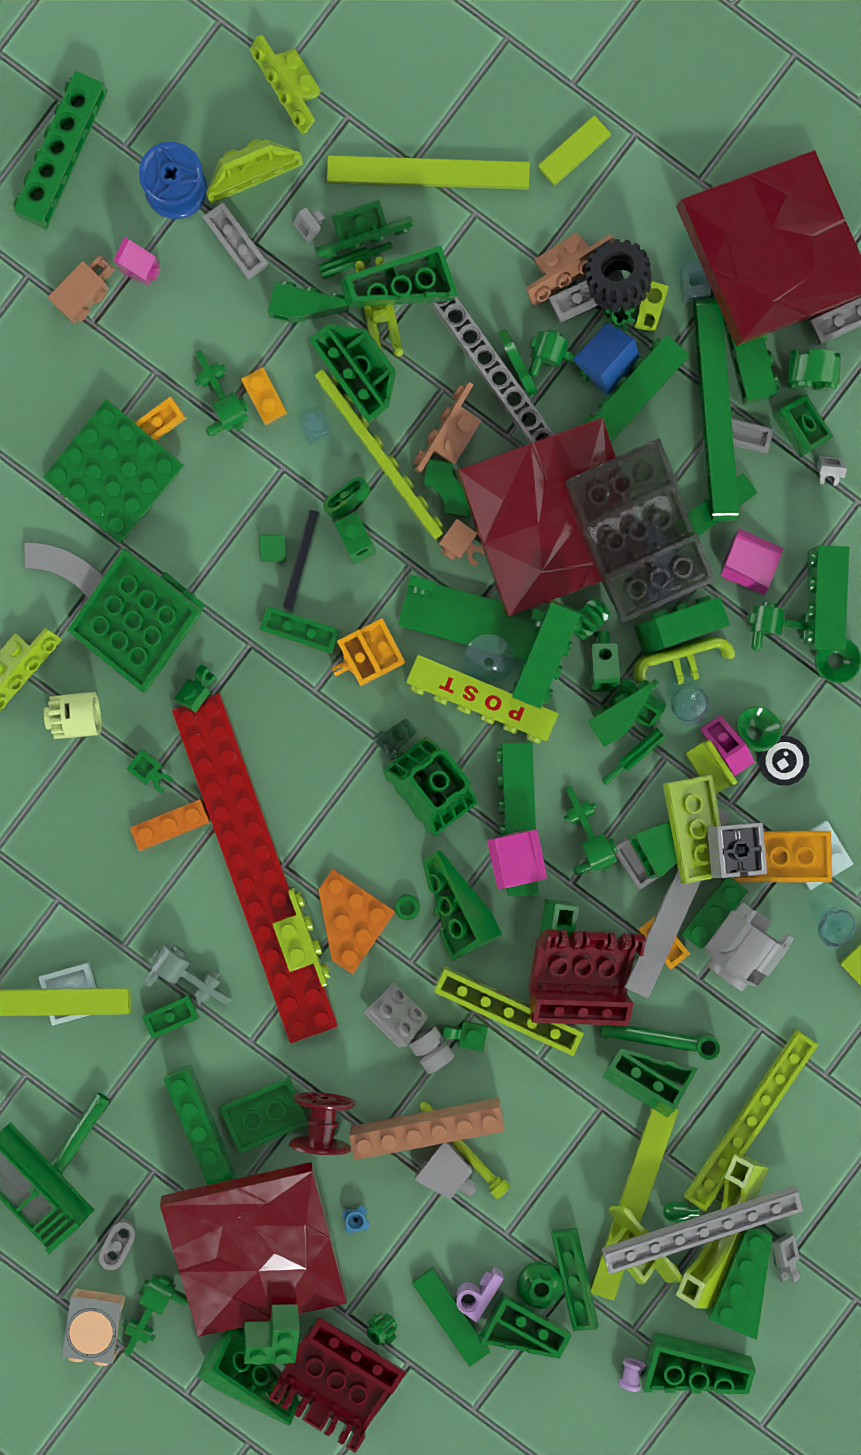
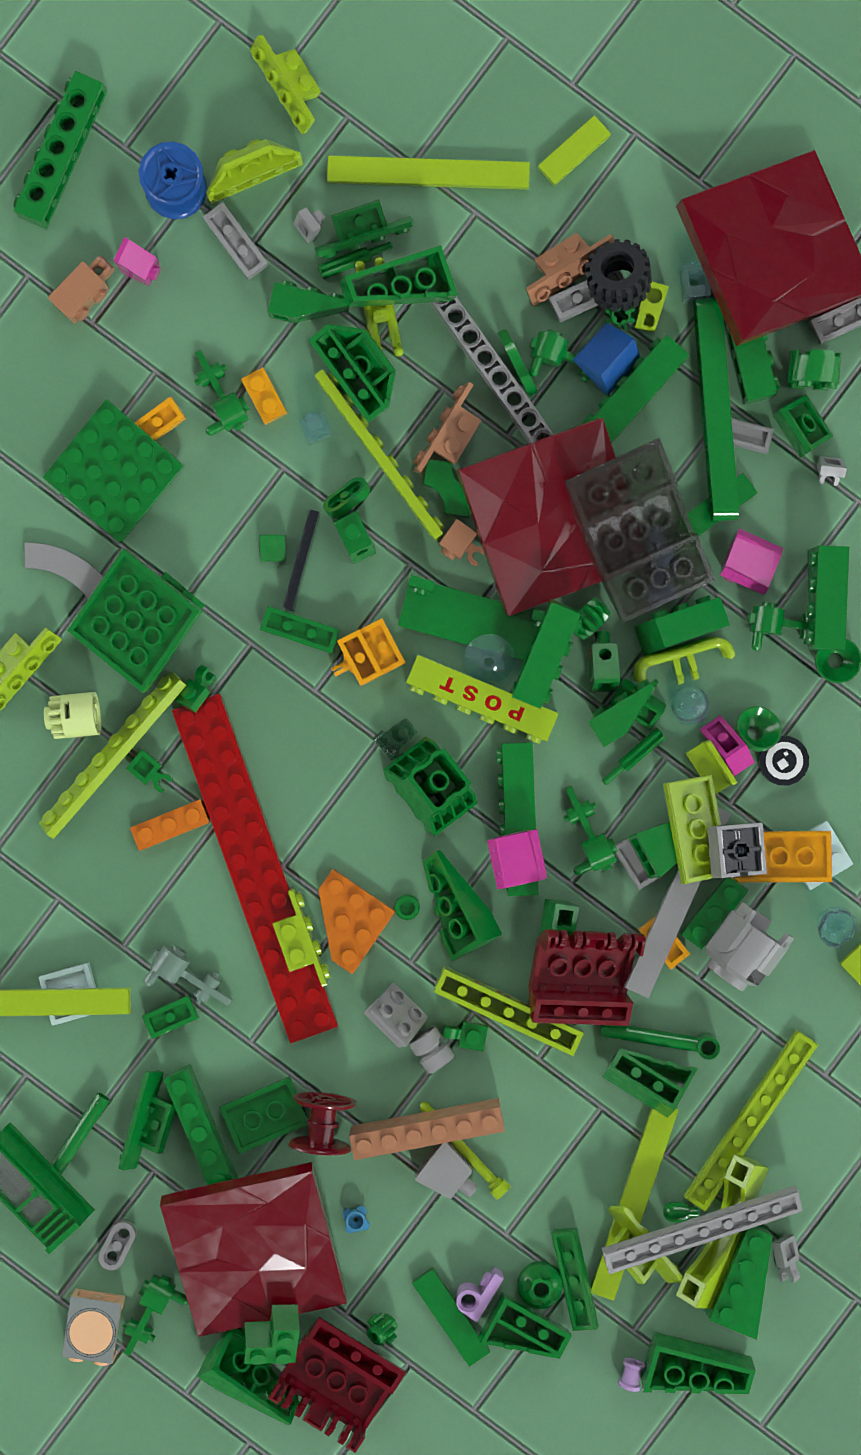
(112, 754): none -> lime plate
(149, 1122): none -> green bracket

